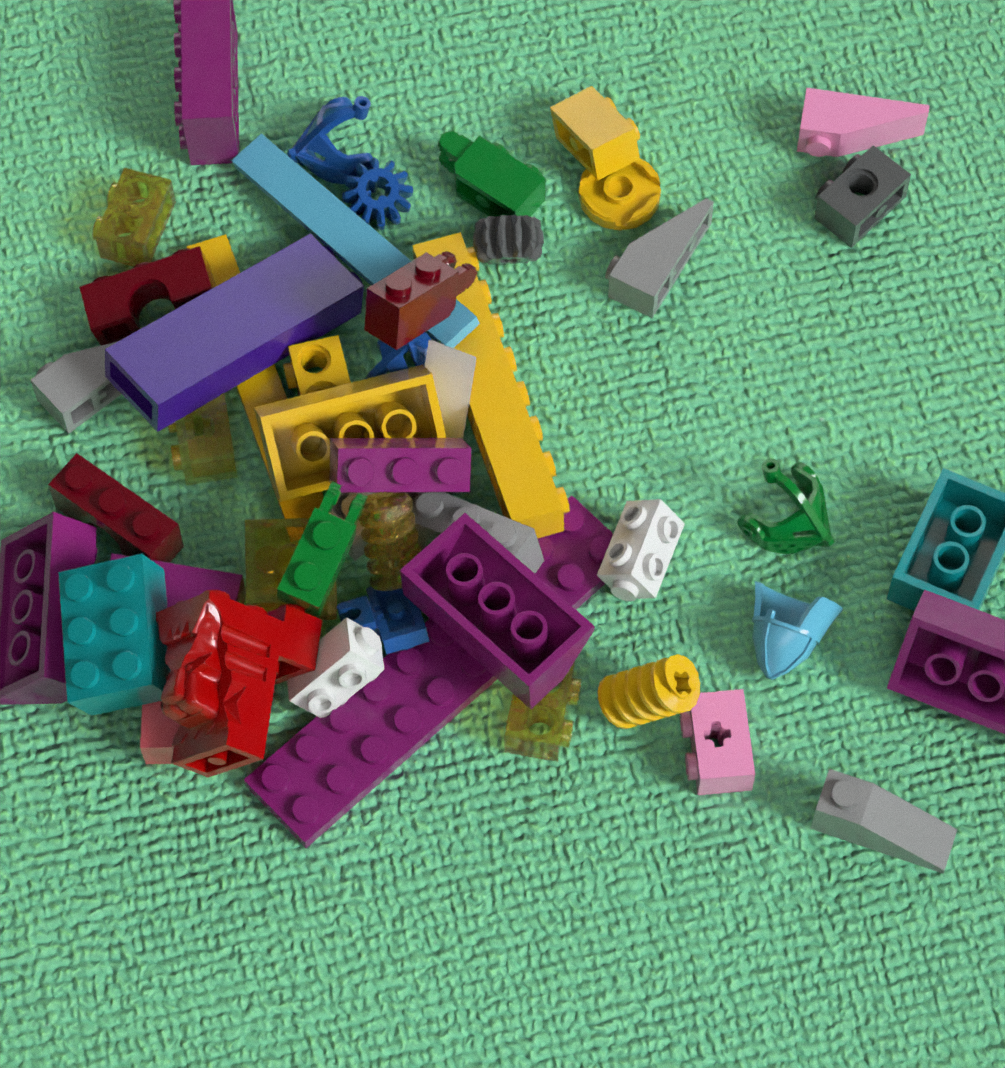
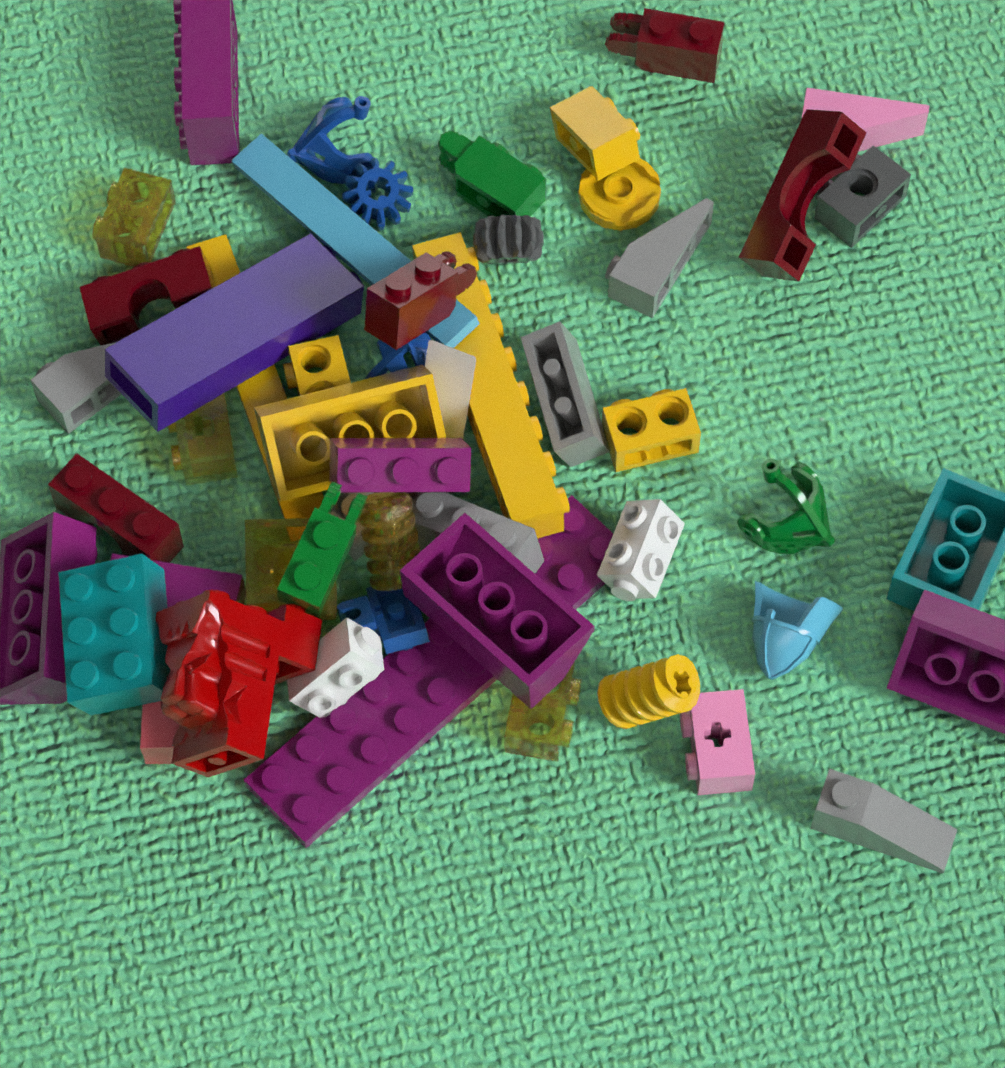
(565, 394): none -> light grey brick
(654, 438): none -> yellow brick
(669, 43): none -> dark red hinge
(819, 150): none -> dark red arch

